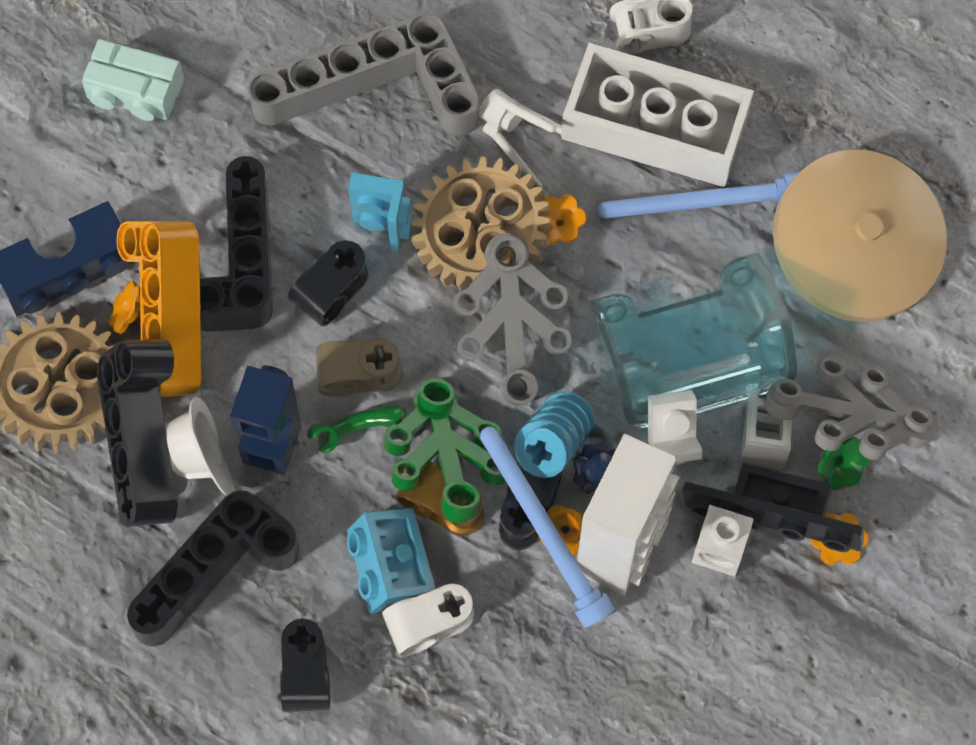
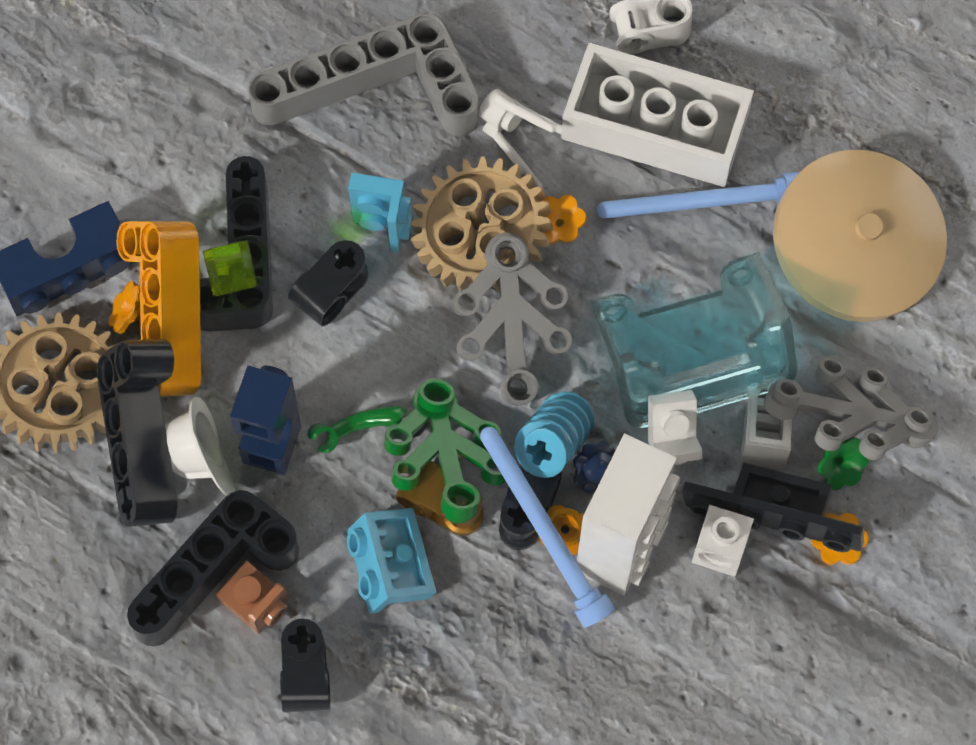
(132, 80): light aqua brick -> none
(230, 268): none -> clear neon green slope
(254, 598): none -> nougat bracket
(352, 366): dark tan piece -> none
(423, 619): white piece -> none

